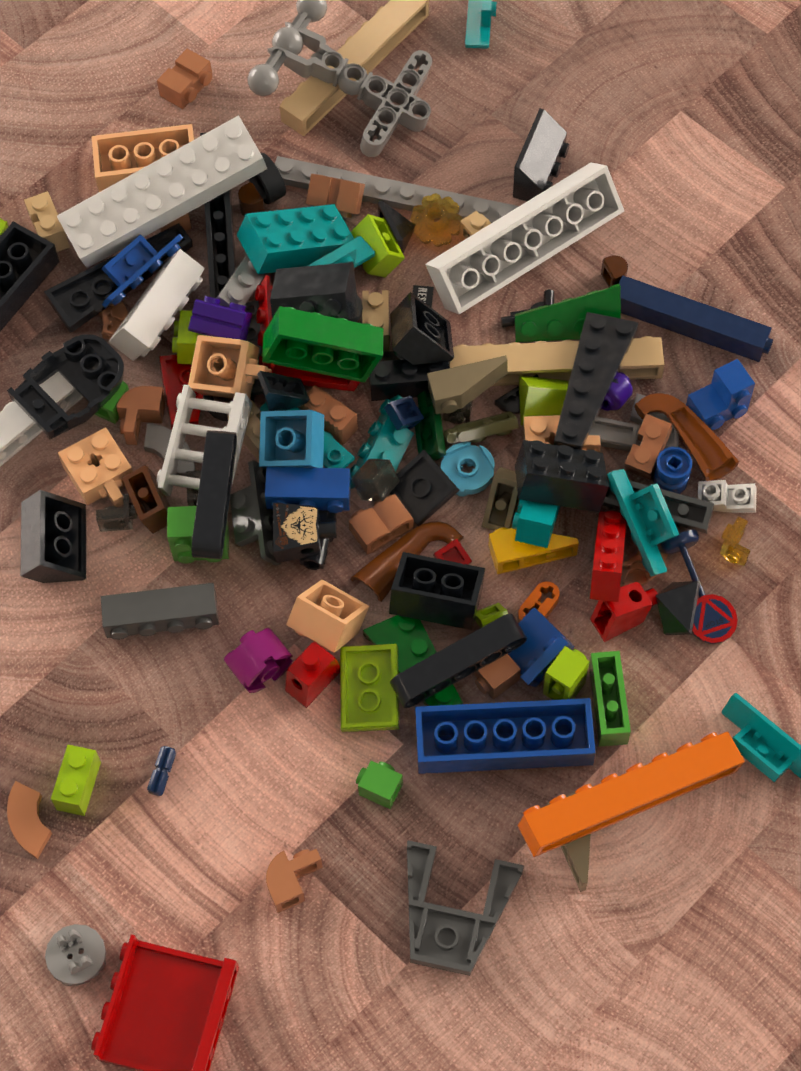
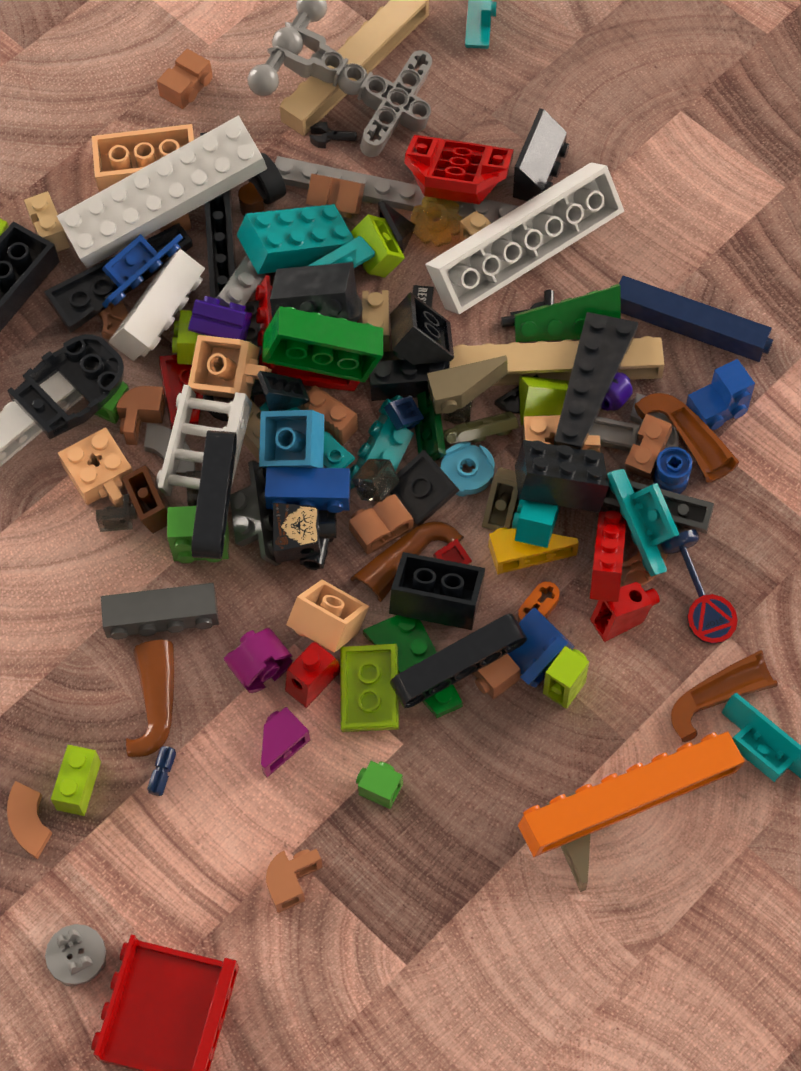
(53, 538): black slope -> none
(156, 676): none -> dark orange animal
(281, 739): none -> magenta slope
(328, 135): none -> black bar
(445, 935): dark grey wing -> none
(457, 168): none -> red piece
(490, 614): lime plate -> none
(505, 735): blue brick -> none
(609, 698): bright green brick -> none
(613, 269): reddish brown brick -> none
(678, 607): black slope -> none
(728, 498): white slope -> none
(730, 548): clear yellow bracket -> none
(742, 677): none -> dark orange animal

